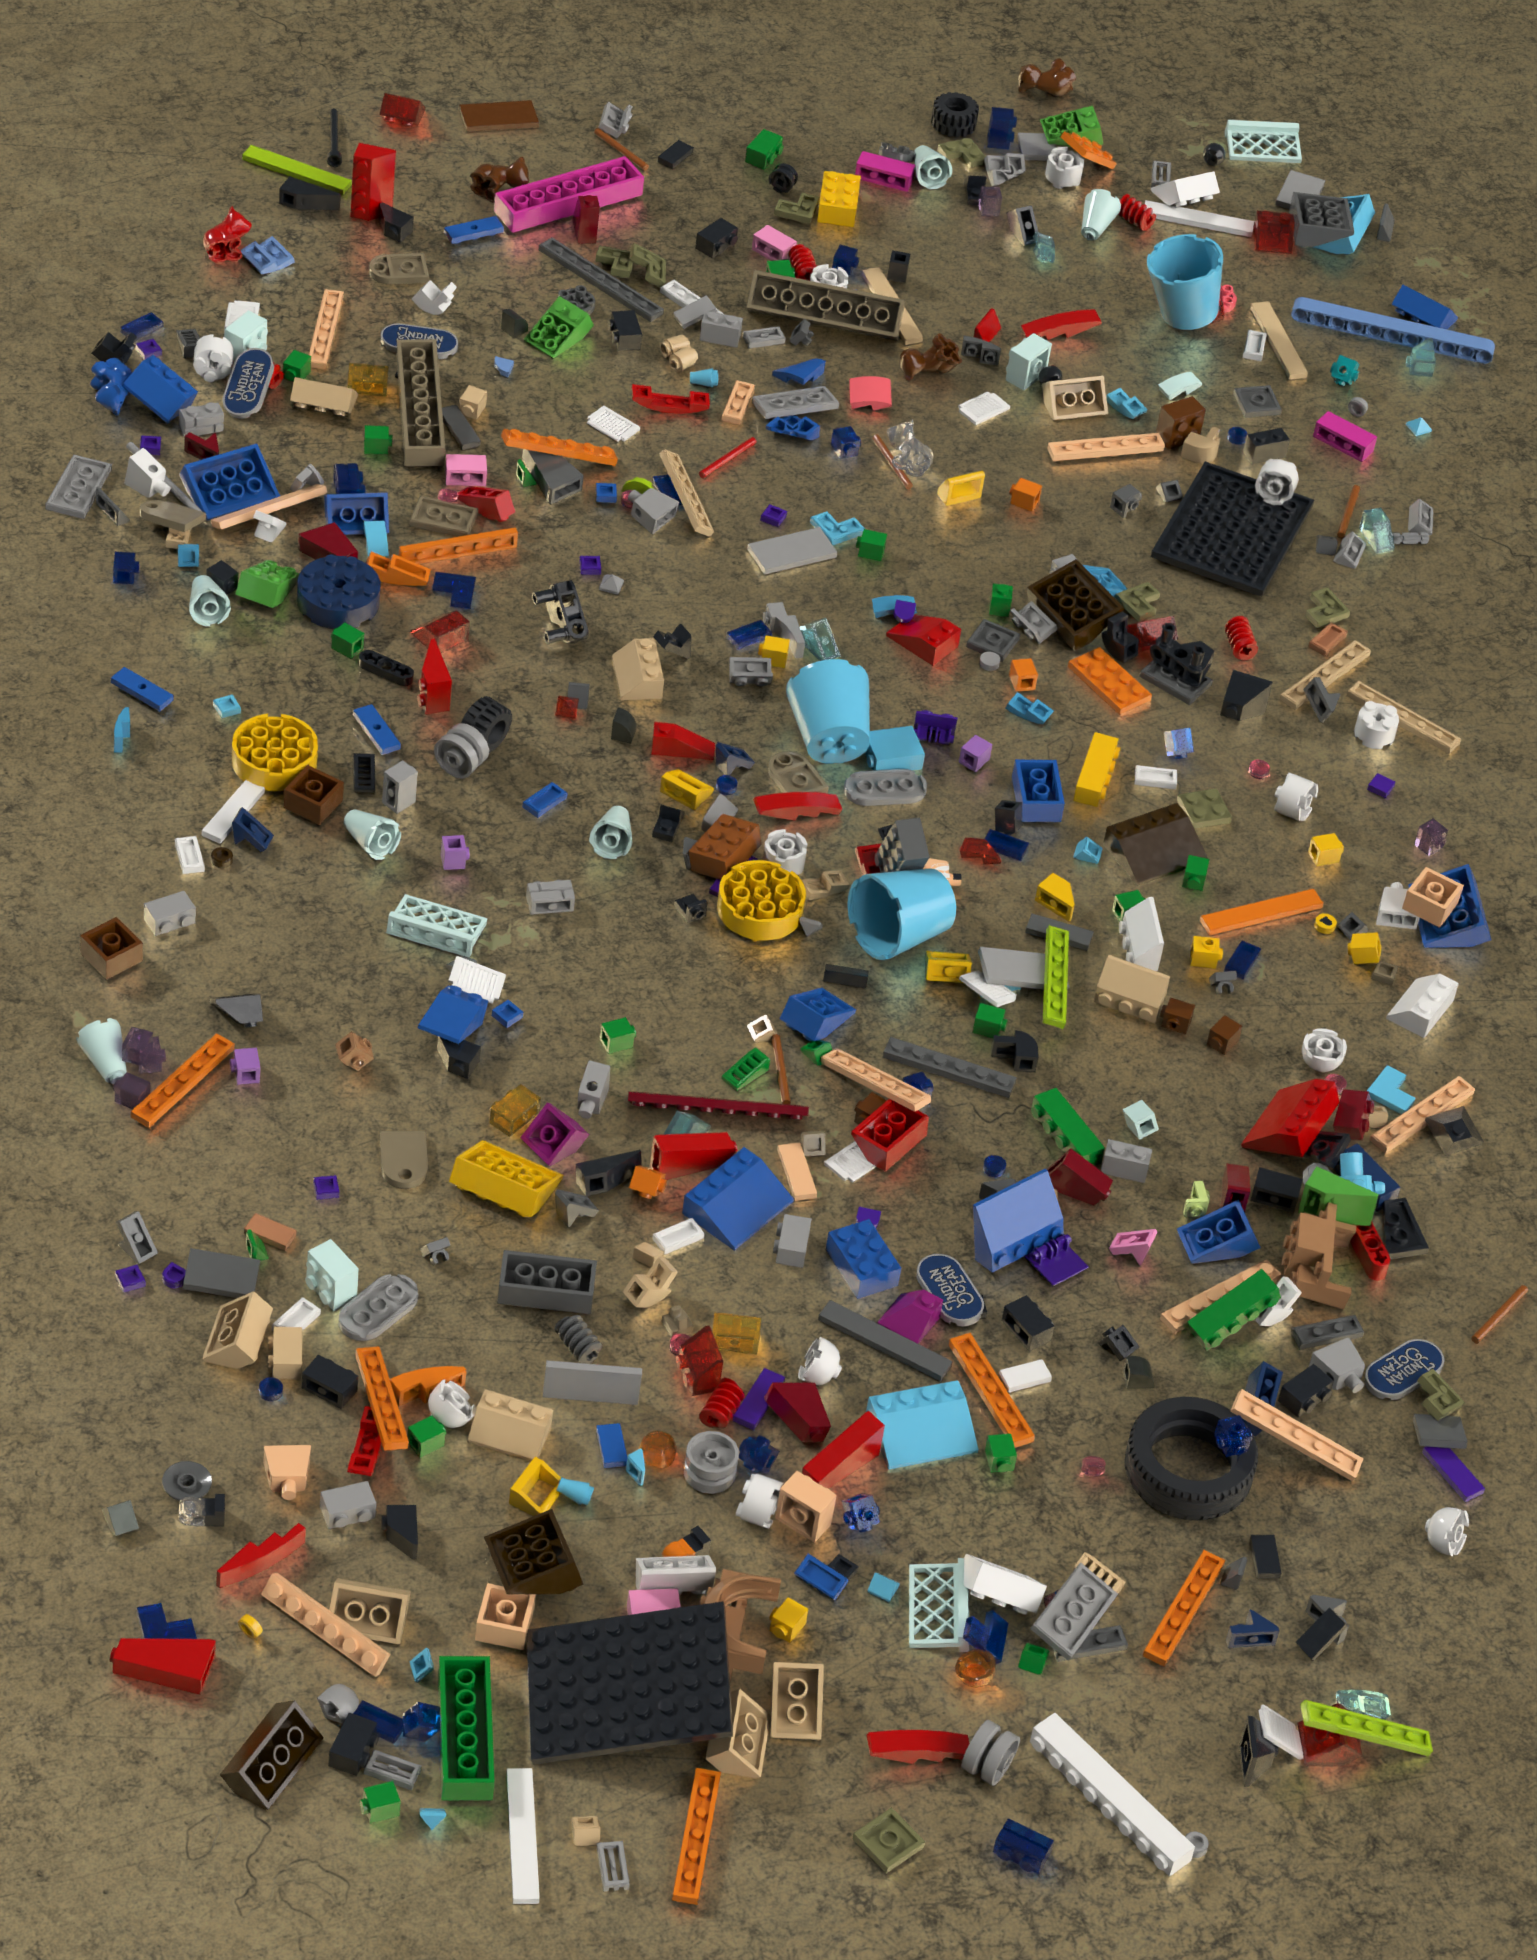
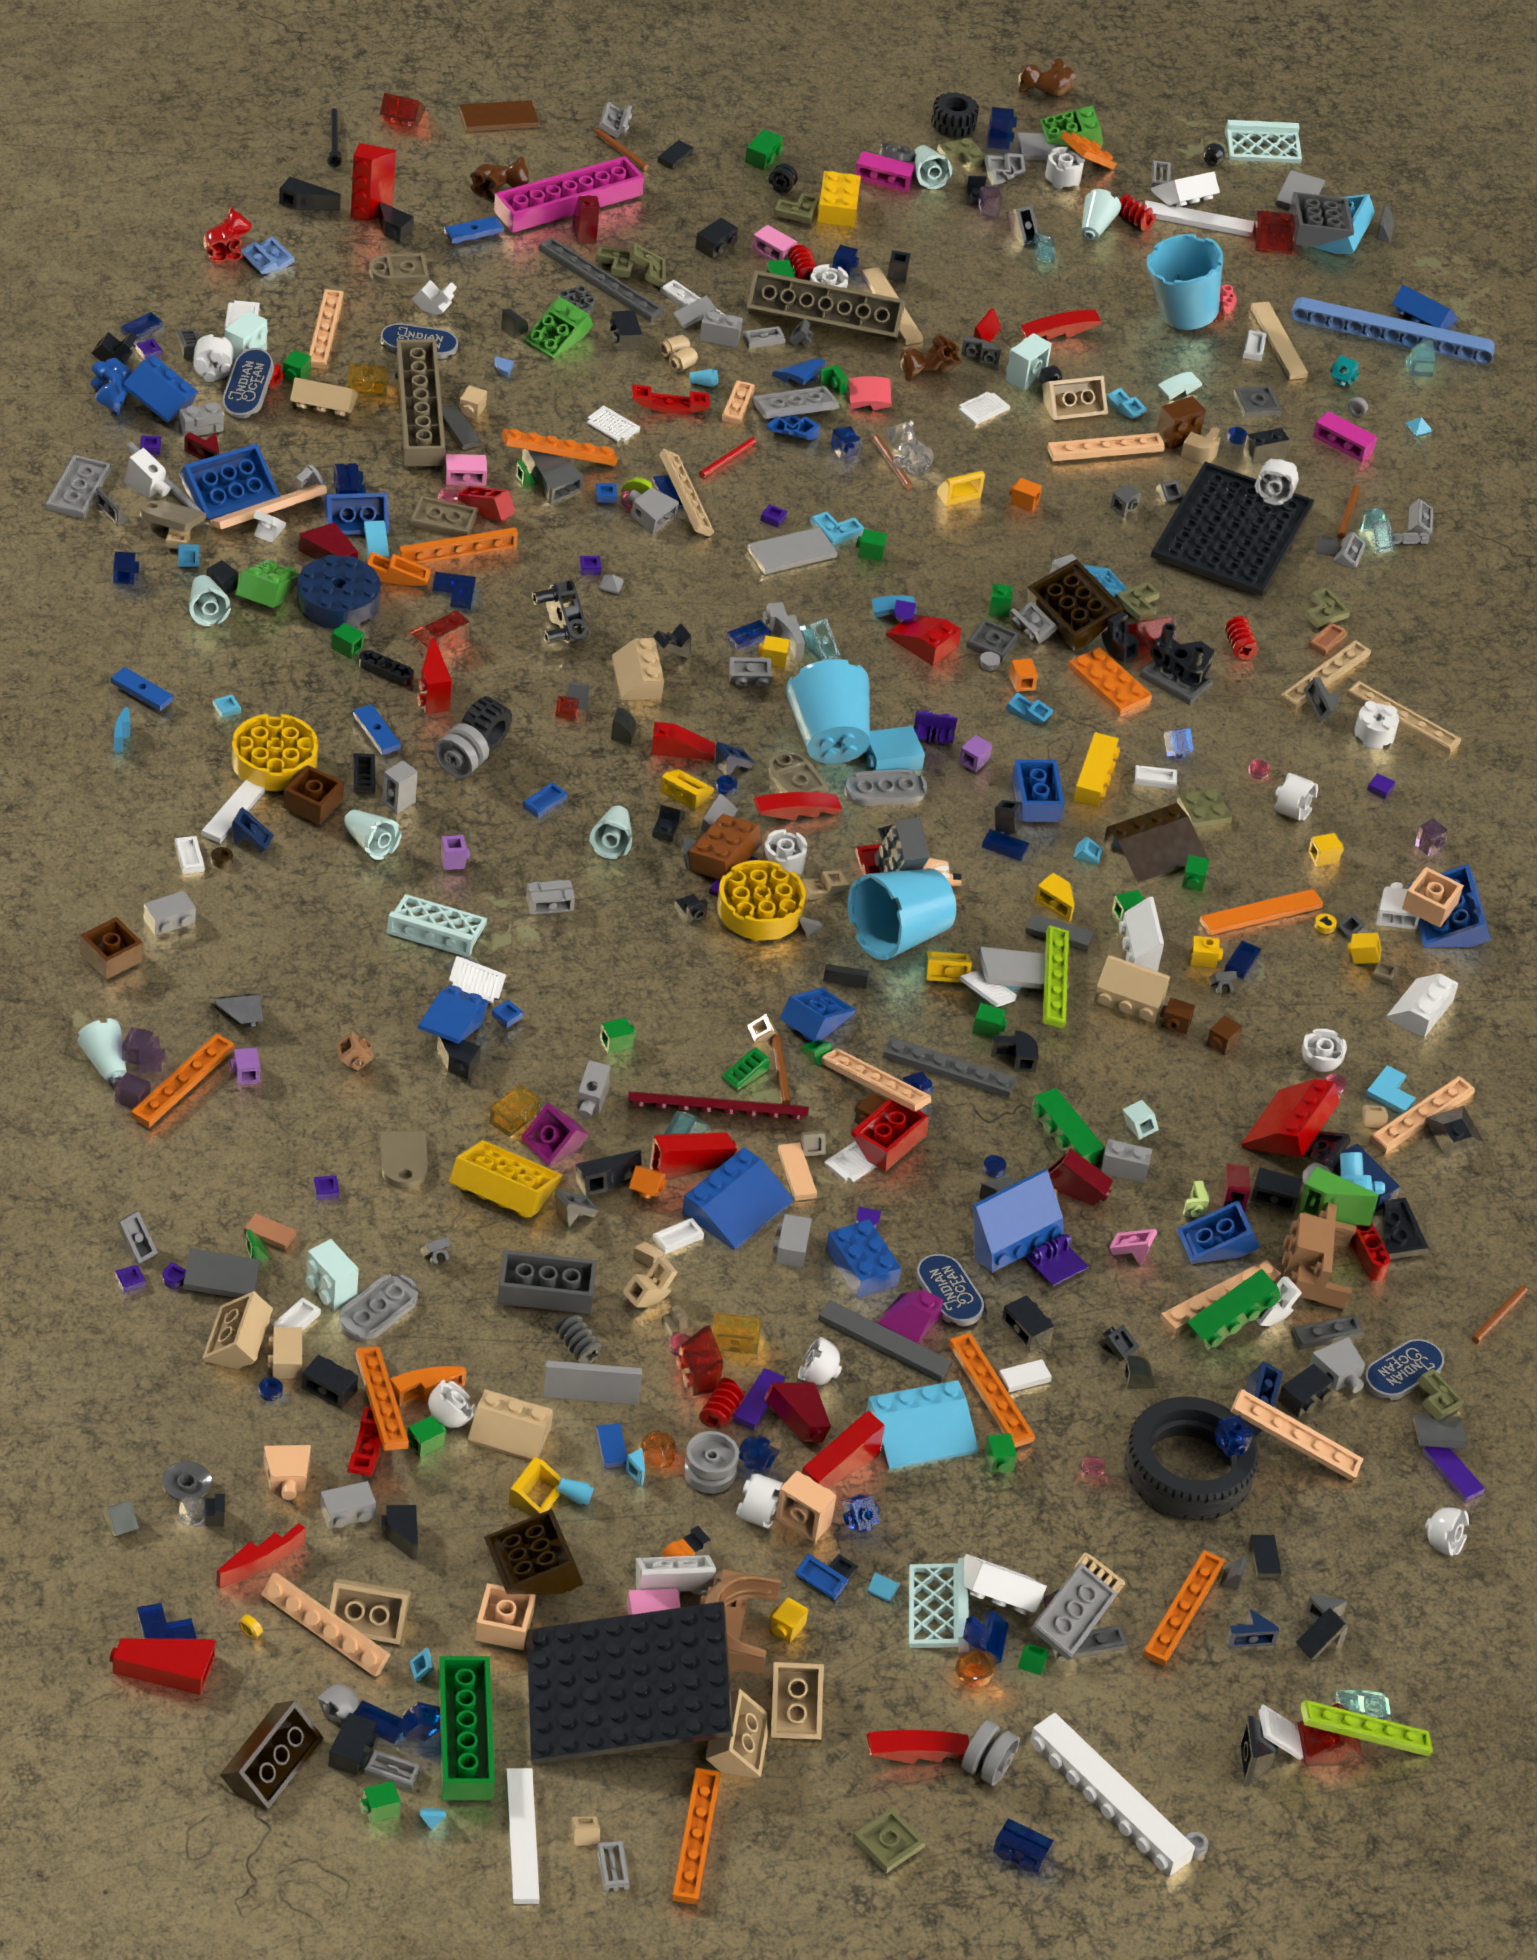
(296, 169): lime tile -> none
(377, 439): green brick -> none
(834, 376): none -> green bracket
(979, 849): clear red slope -> none
(1245, 696): black slope -> none
(1353, 1113): dark red brick -> none

